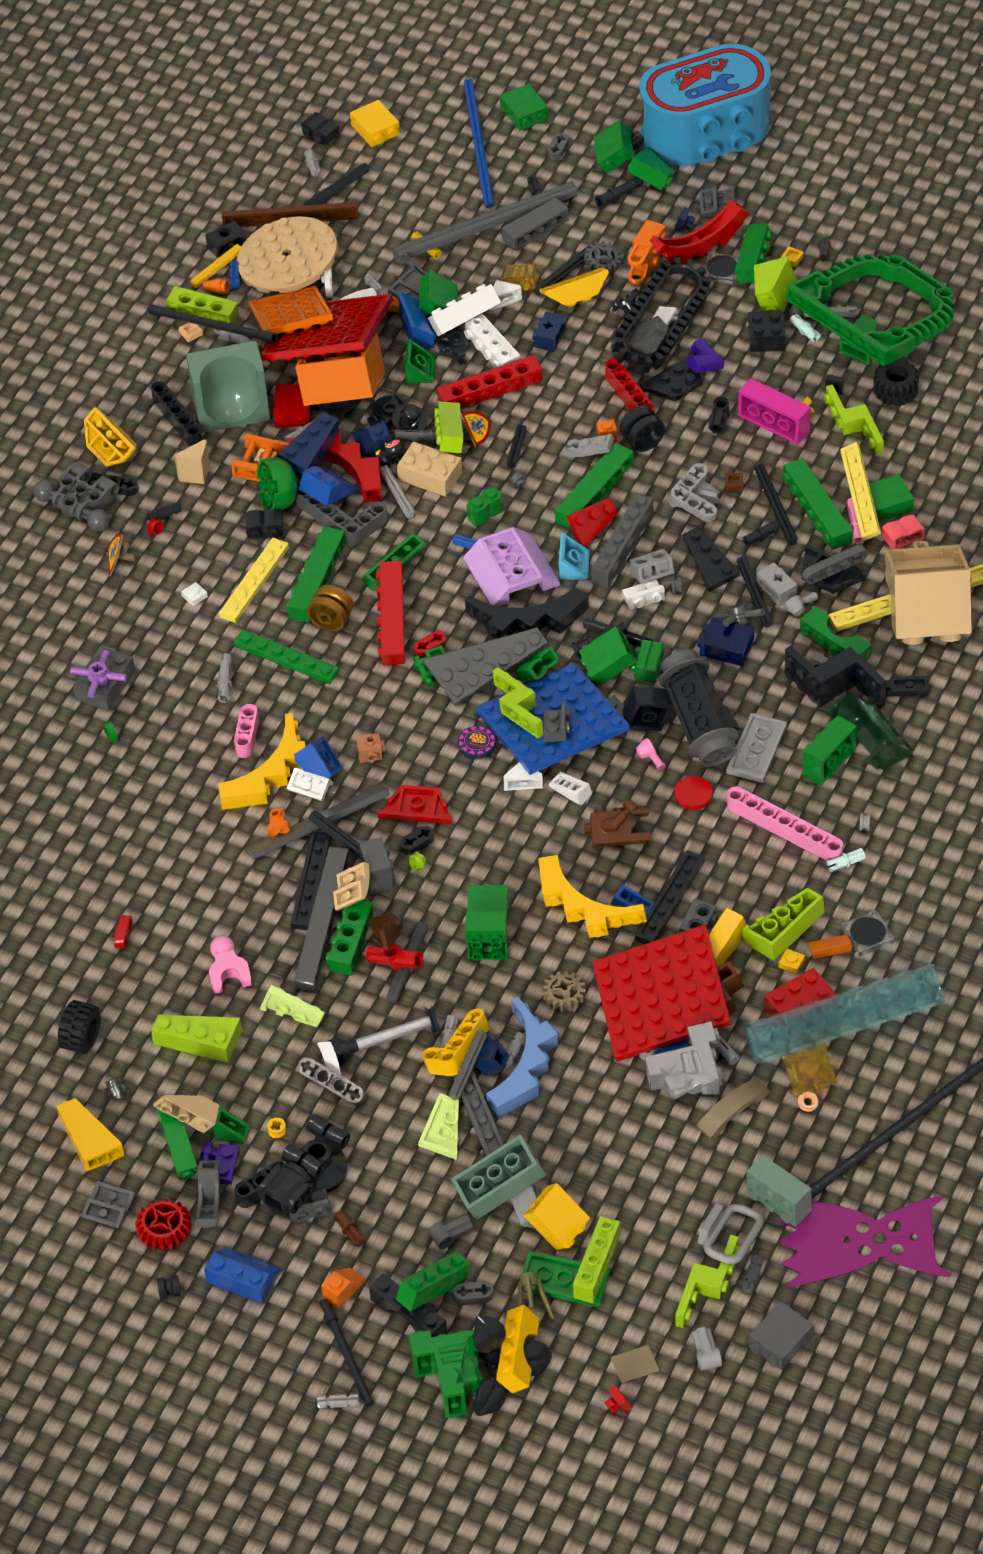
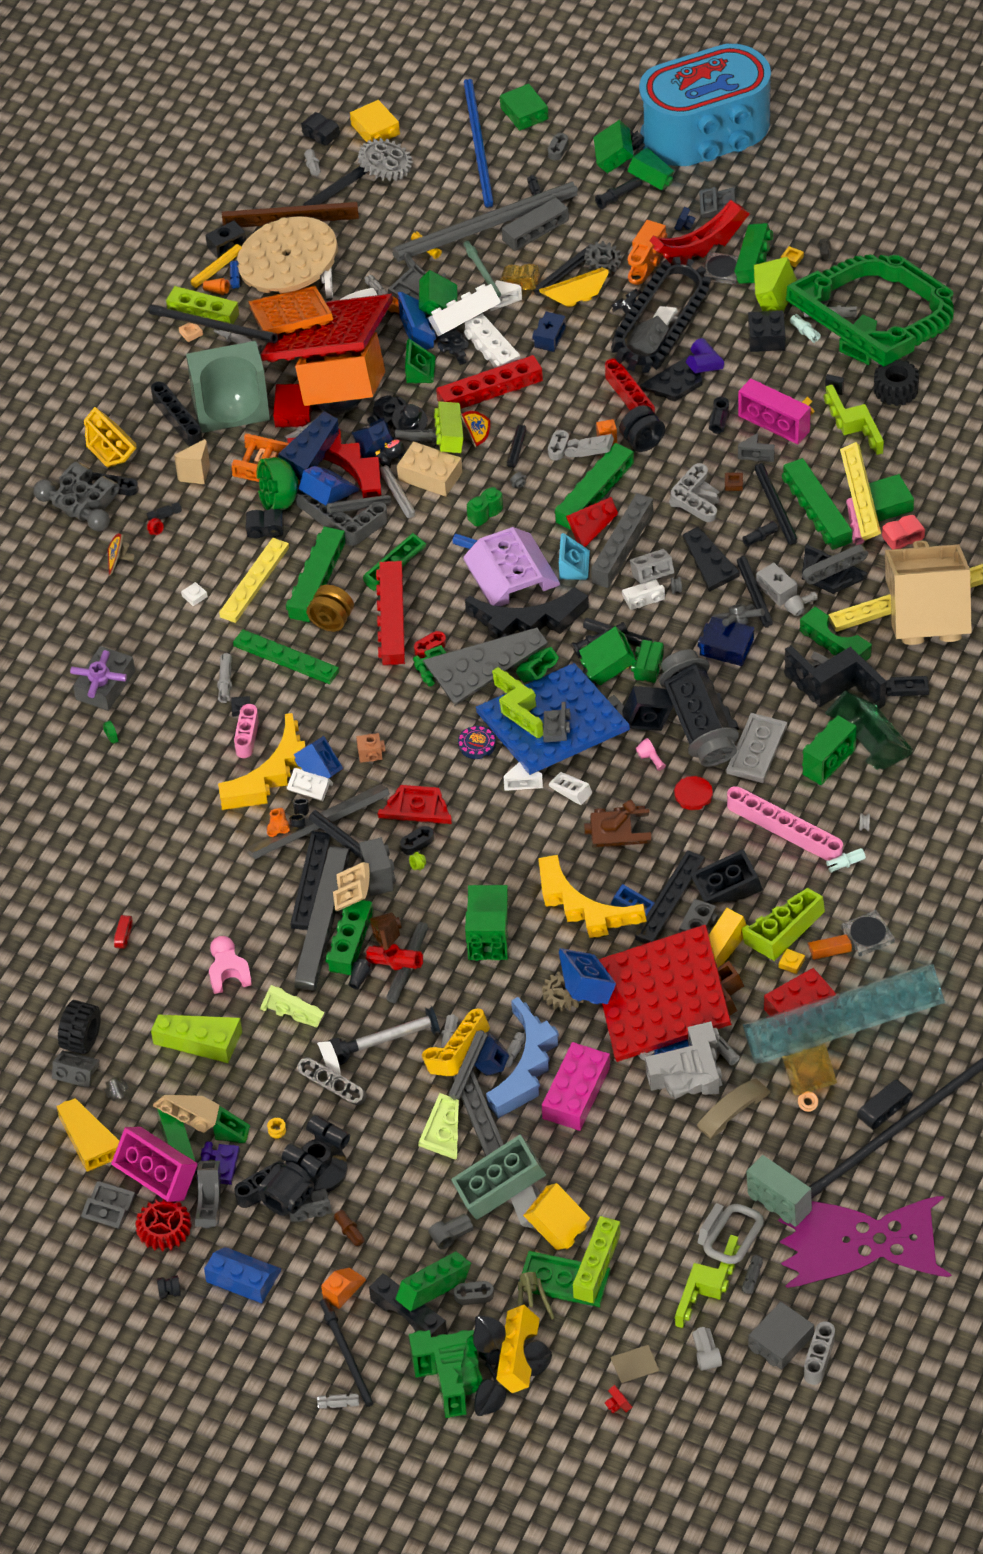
(74, 1068): none -> dark grey bracket
(154, 1164): none -> dark pink brick
(237, 703): none -> black plate
(301, 809): none -> black bar
(357, 504): none -> dark grey axle
(359, 973): none -> black cone
(385, 159): none -> light grey gear
(473, 253): none -> sand green bar
(554, 444): none -> light grey beam
(576, 1086): none -> dark pink brick
(585, 977): none -> blue slope
(727, 879): none -> black slope
(752, 450): none -> dark grey slope
(819, 1361): none -> light grey beam
(884, 1104): none -> black beam

